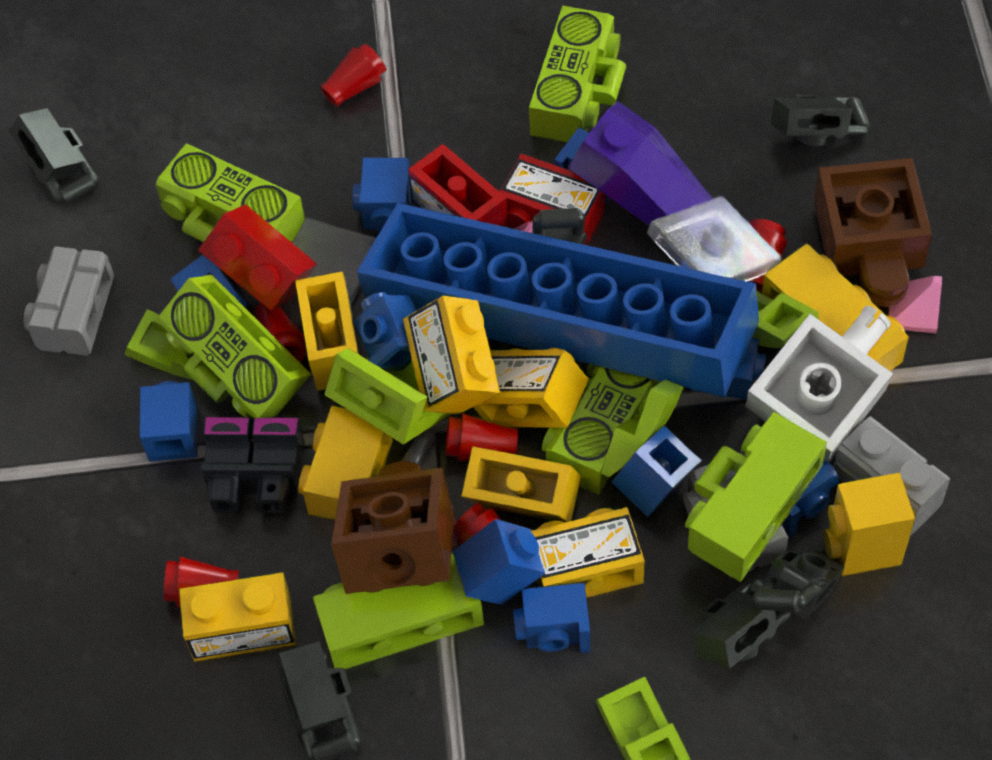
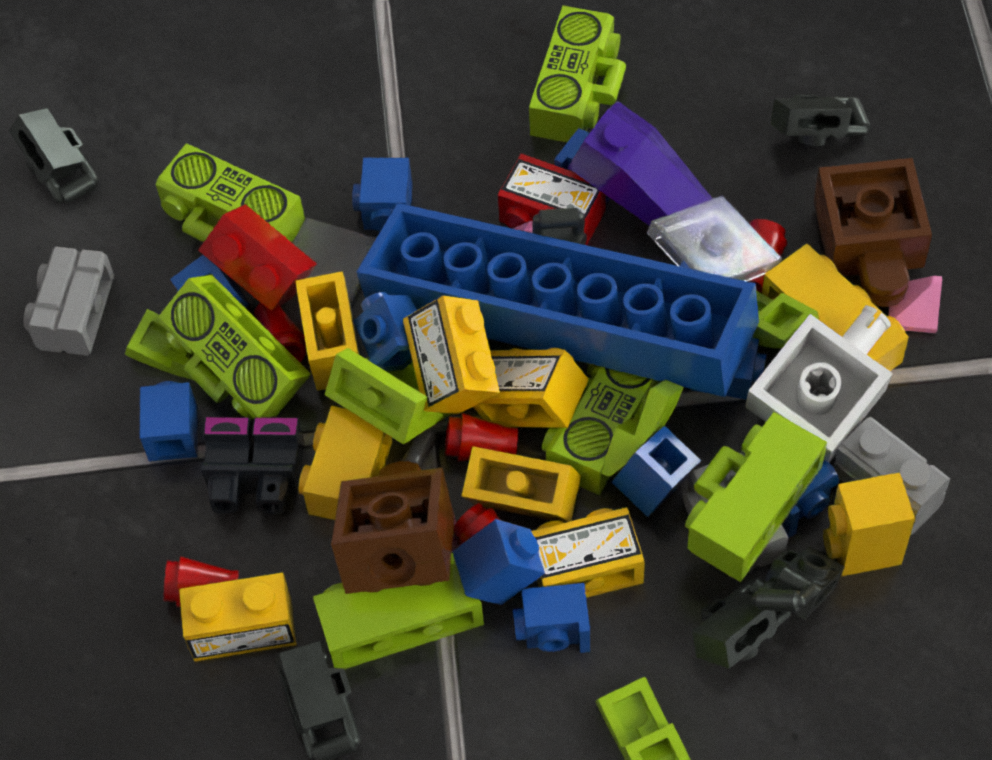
(353, 75): red cone -> none
(452, 187): red brick -> none

